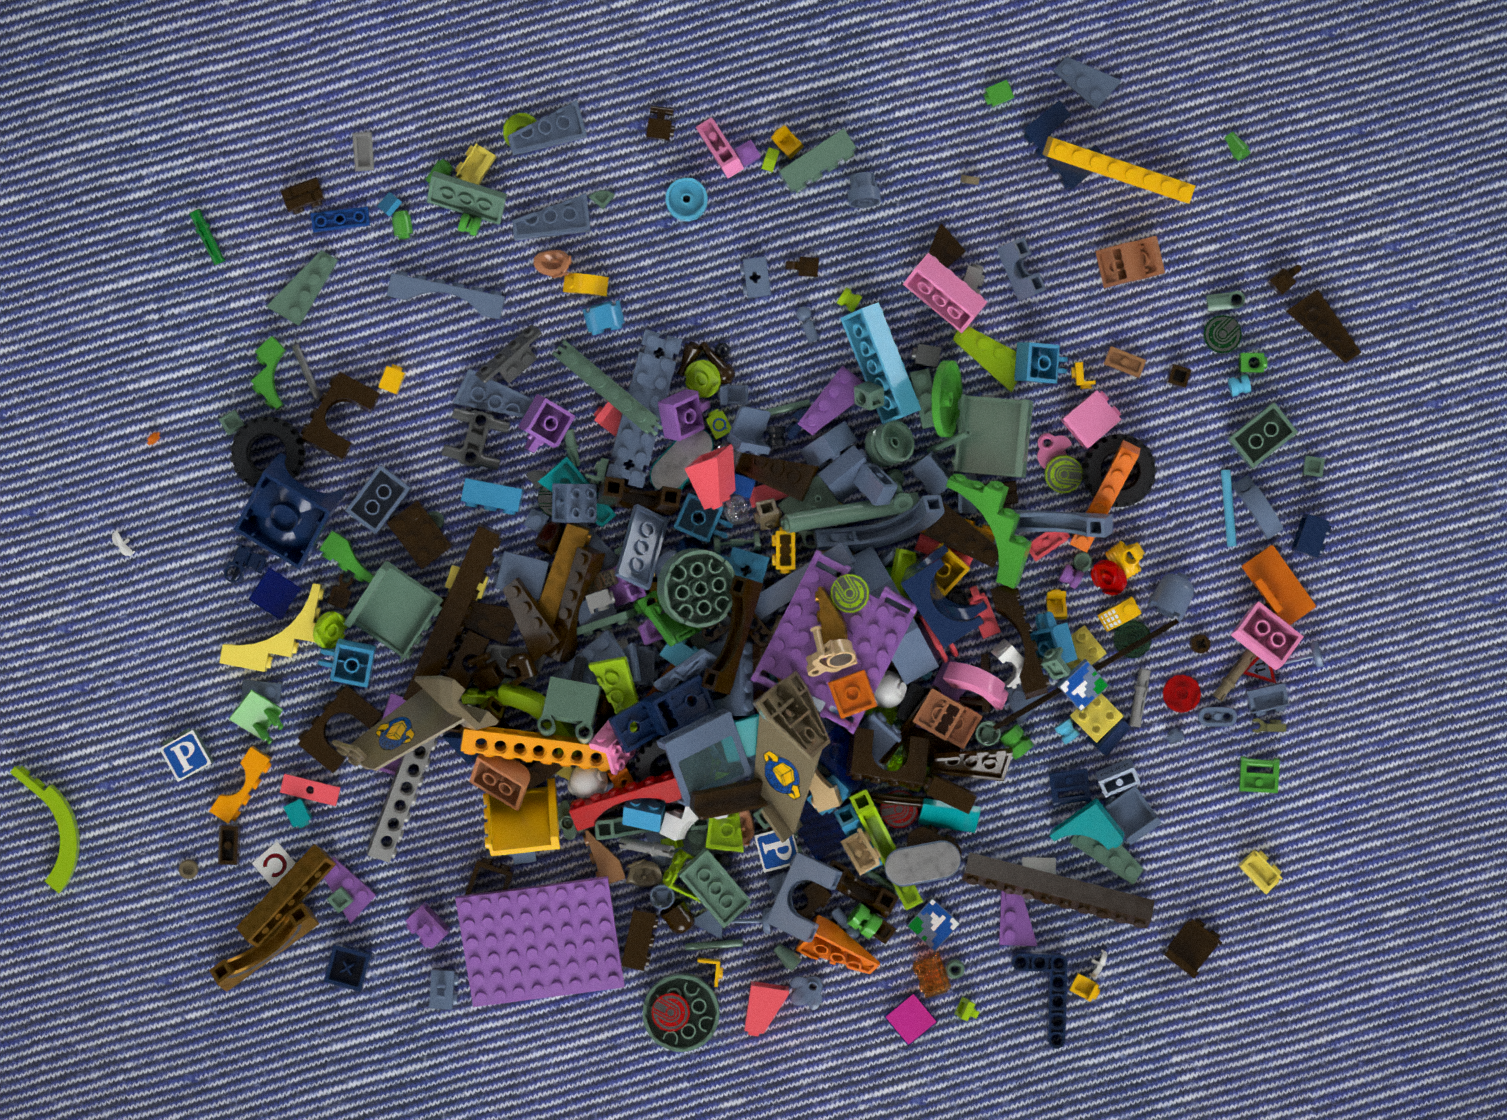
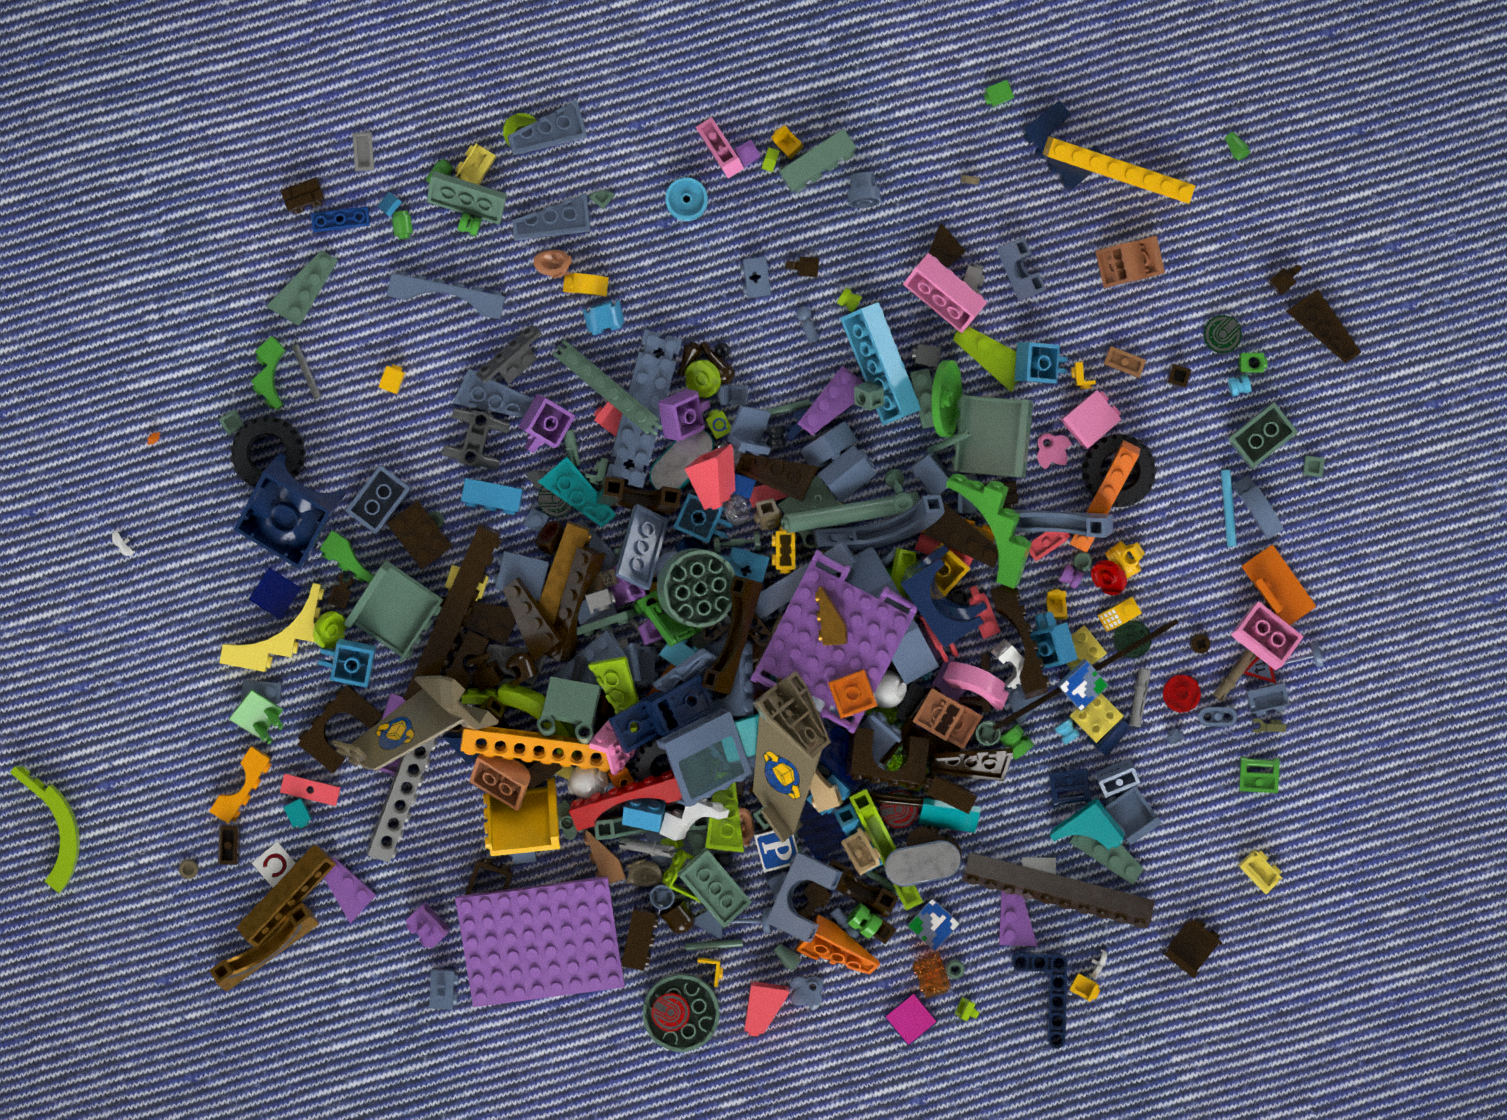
(186, 754): piece -> none
(206, 236): green pin -> none
(244, 558): dark blue piece -> none
(340, 899): sand green tile -> none
(342, 390): dark brown arch -> none
(348, 967): dark blue brick -> none
(574, 503): sand blue bracket -> none
(660, 128): dark brown brick -> none
(727, 799): dark brown panel -> none
(837, 652): tan piece -> none
(850, 593): tile -> none
(875, 484): sand blue brick -> none
(889, 443): sand green wheel -> none
(1054, 664): sand green bracket -> none
(1063, 473): tile -> none
(1086, 81): sand blue wing -> none
(1172, 595): sand blue cylinder -> none
(1223, 301): sand green piece -> none
(1311, 536): dark blue brick -> none

